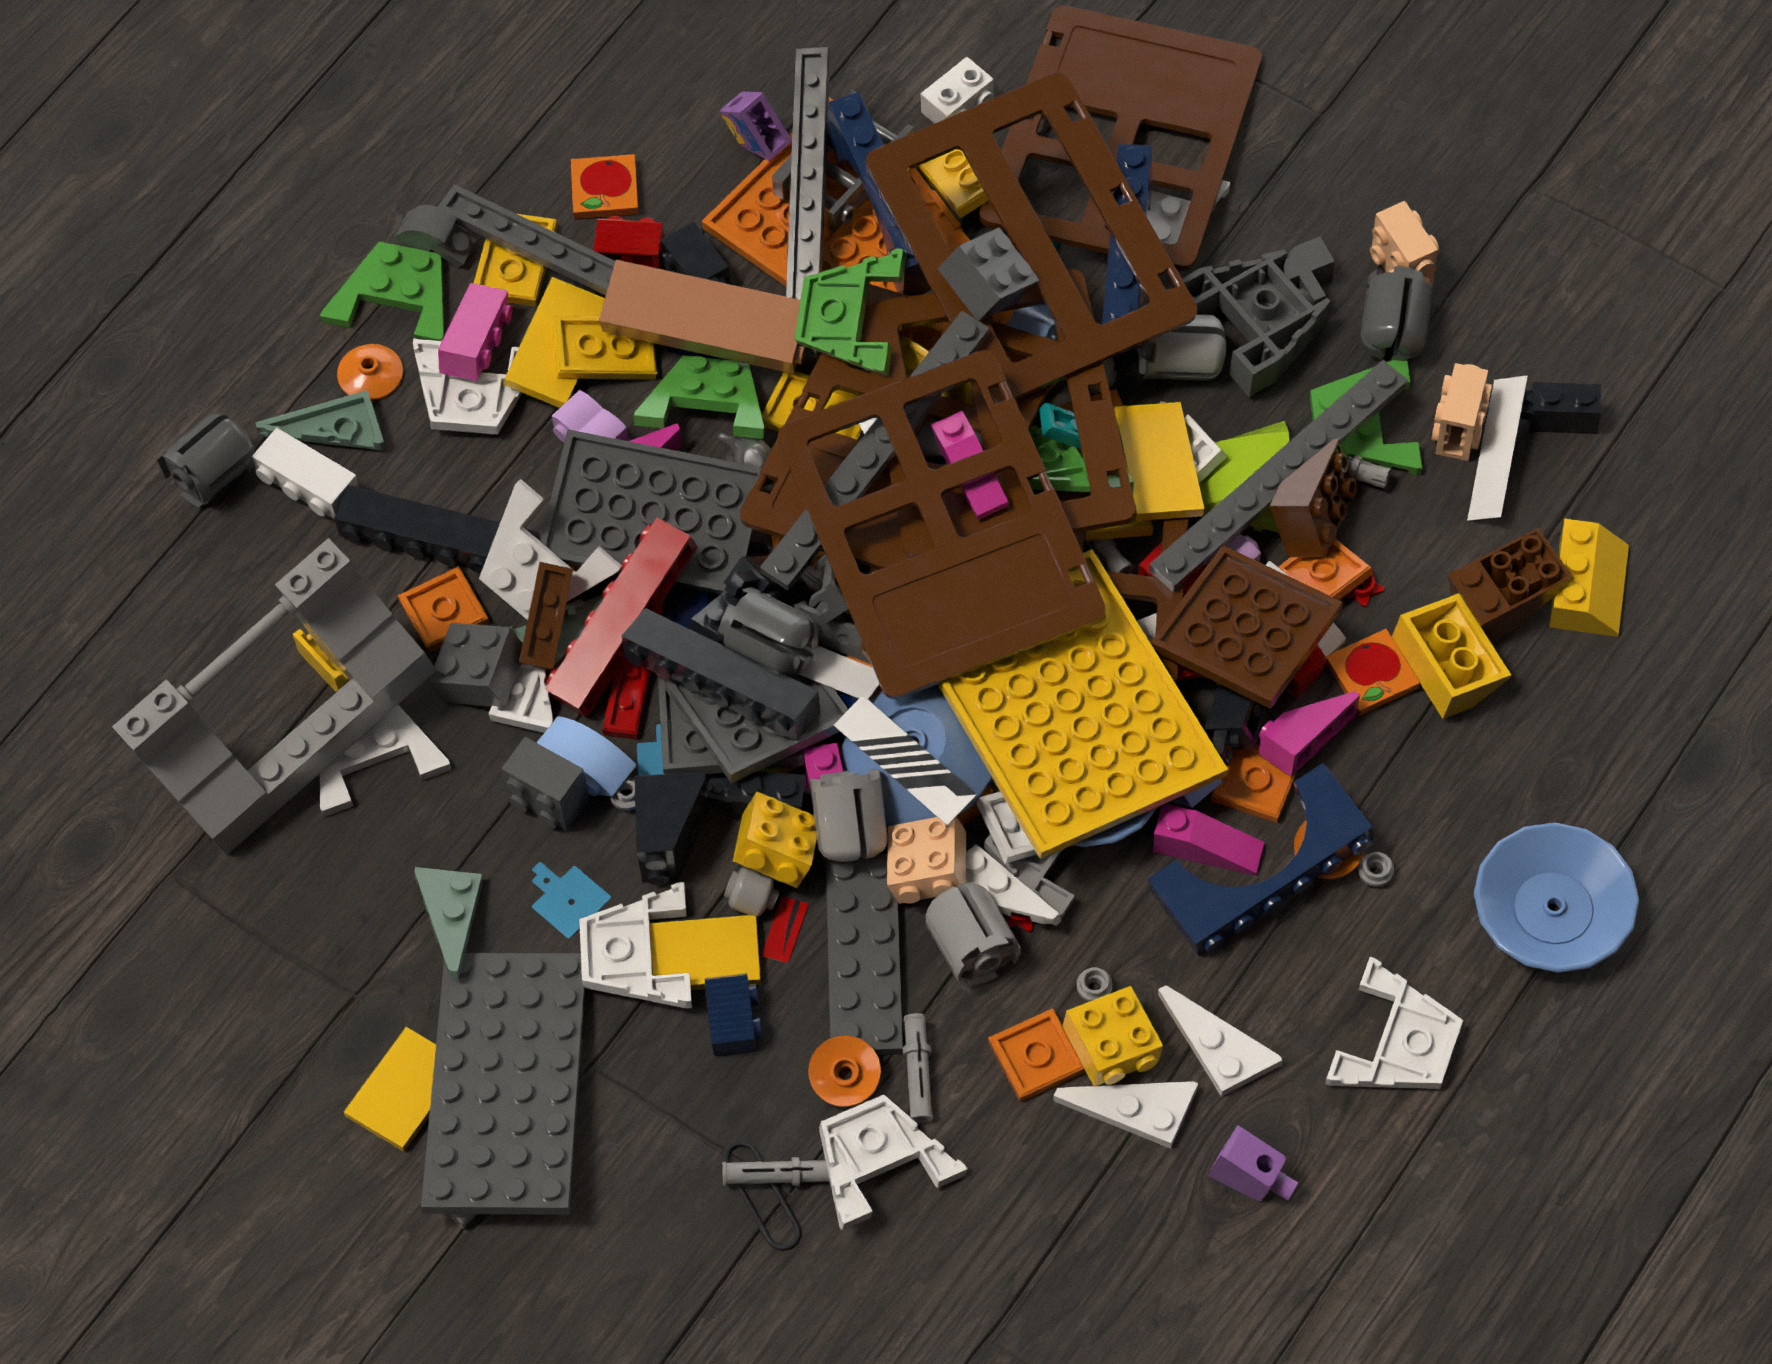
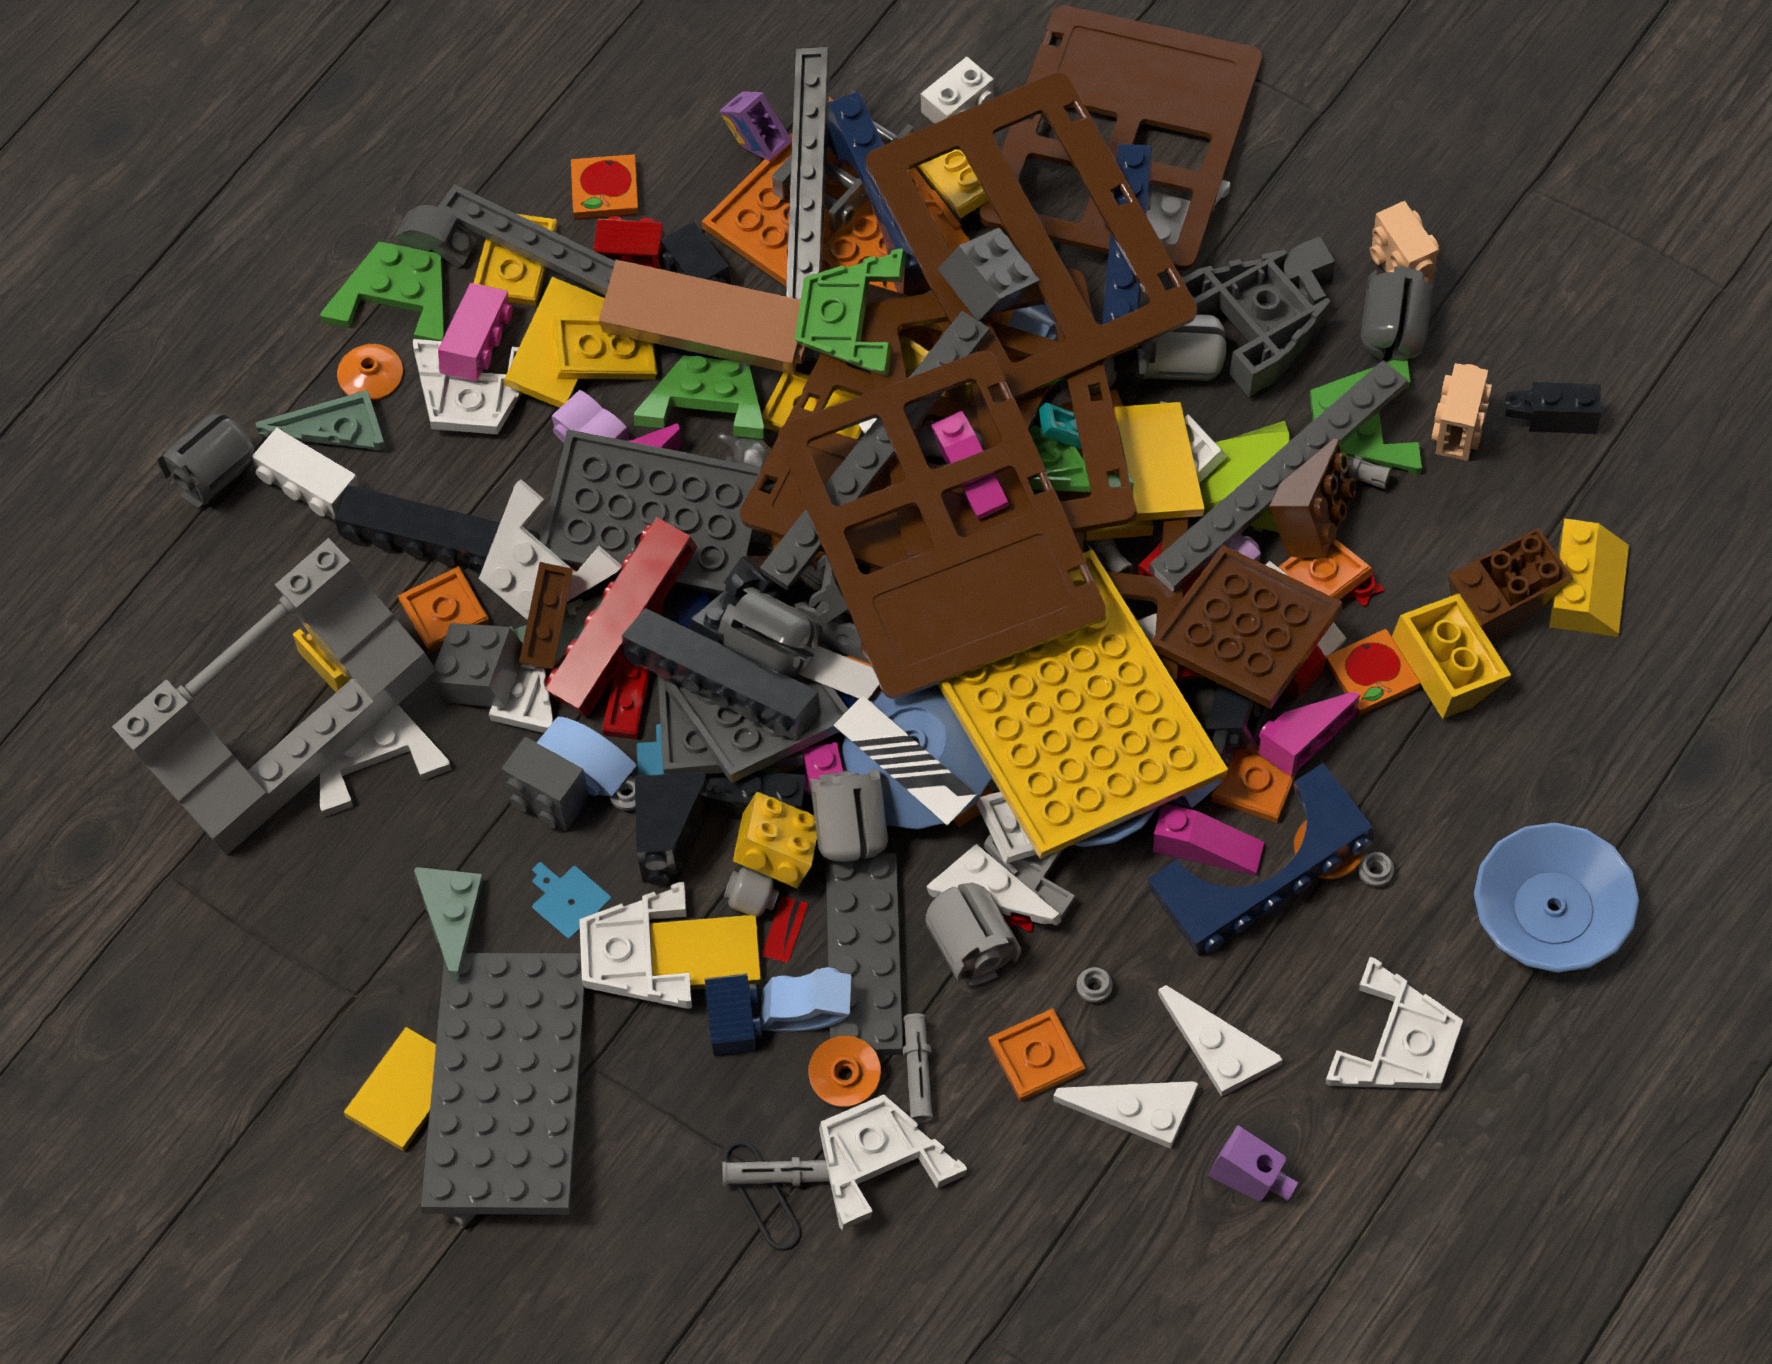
(805, 1001): none -> light blue brick
(925, 858): light nougat brick -> none
(1112, 1037): yellow brick -> none
(1497, 448): white sticker -> none

